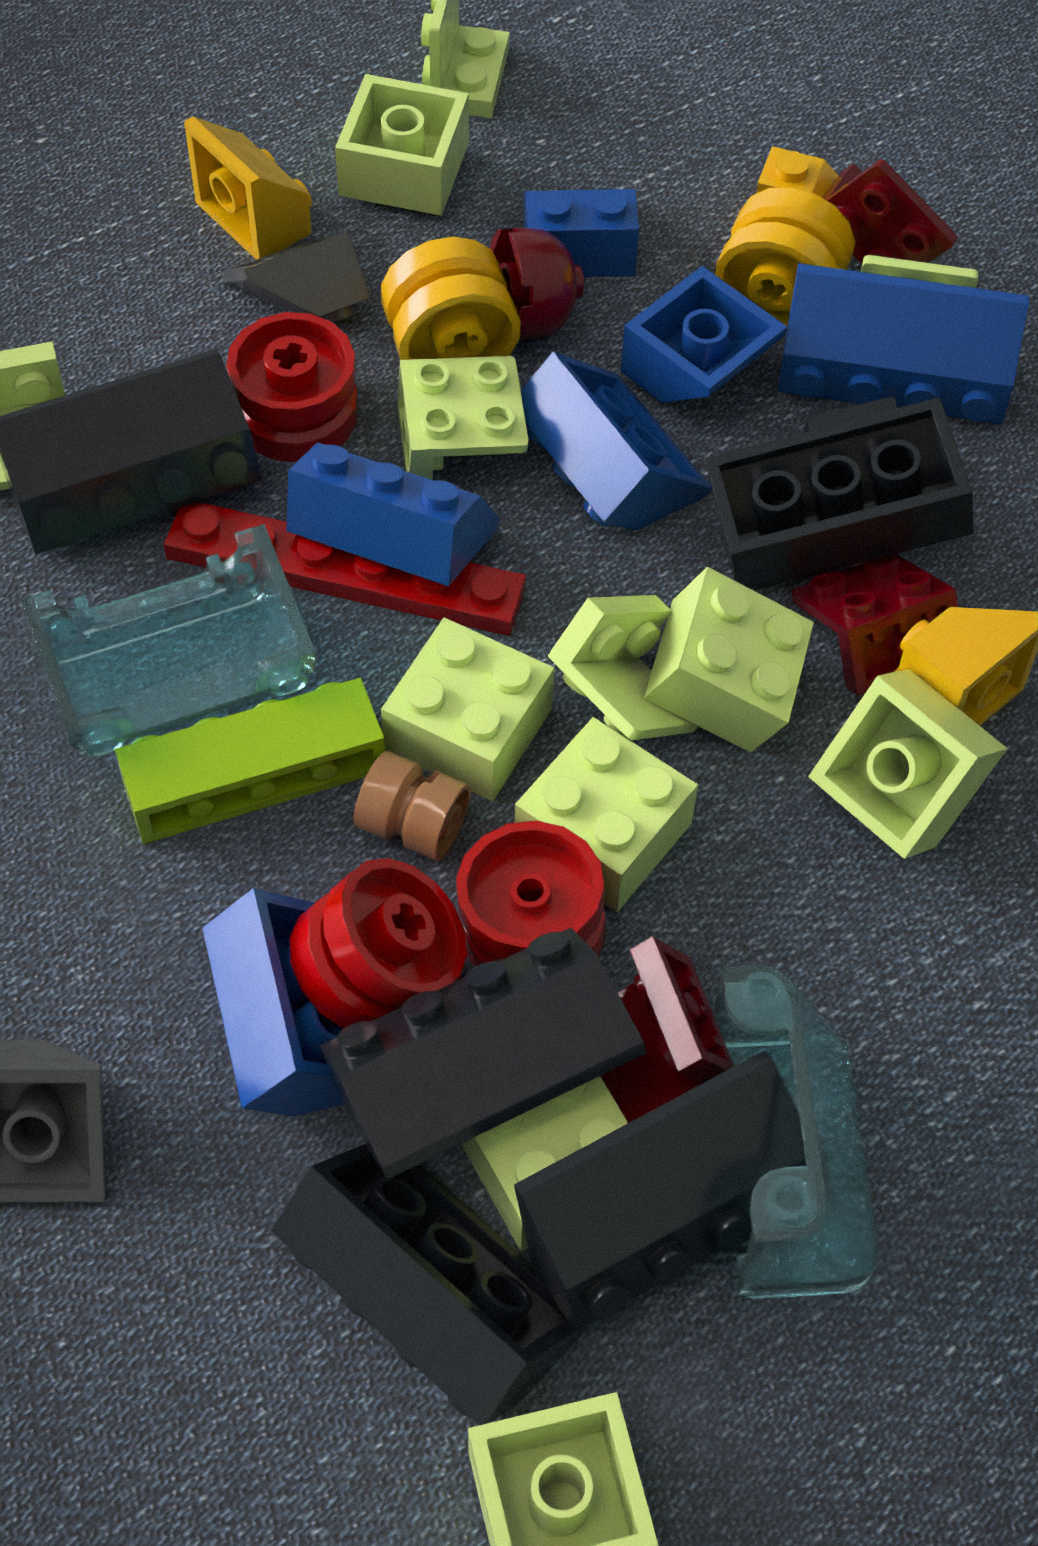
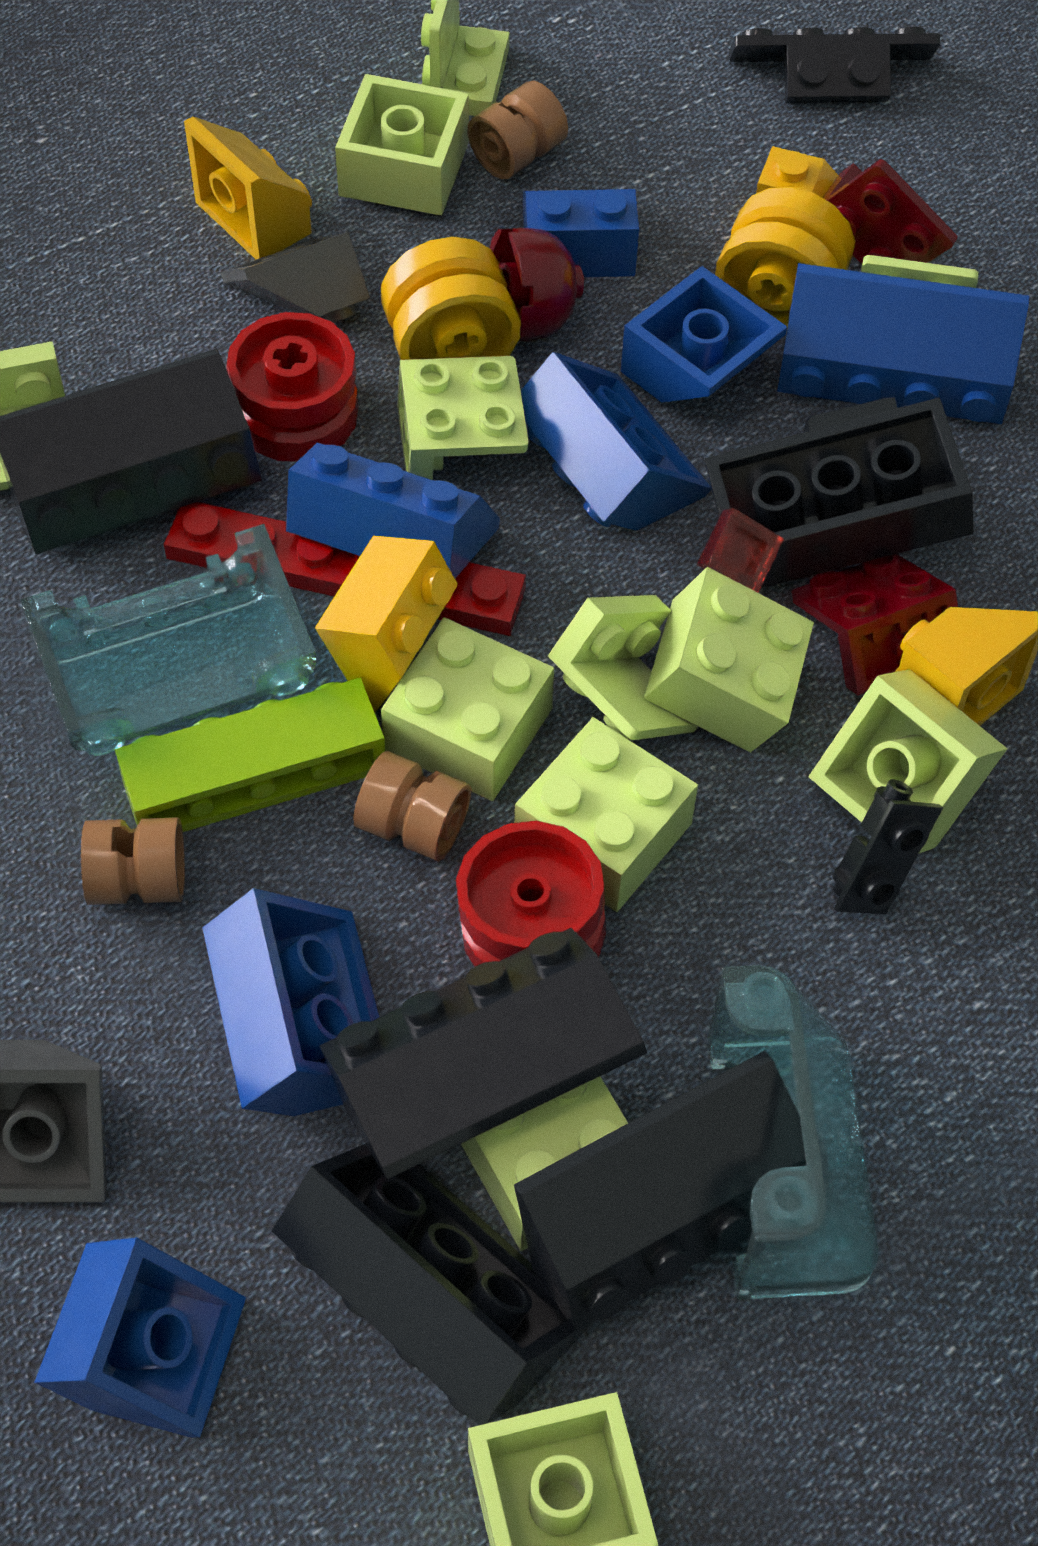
(133, 861): none -> medium nougat wheel
(141, 1337): none -> blue slope
(376, 942): red wheel -> none
(386, 611): none -> yellow slope
(517, 129): none -> medium nougat wheel
(676, 1029): dark red bracket -> none
(741, 549): none -> clear red plate
(835, 65): none -> black bracket
(877, 867): none -> black hinge

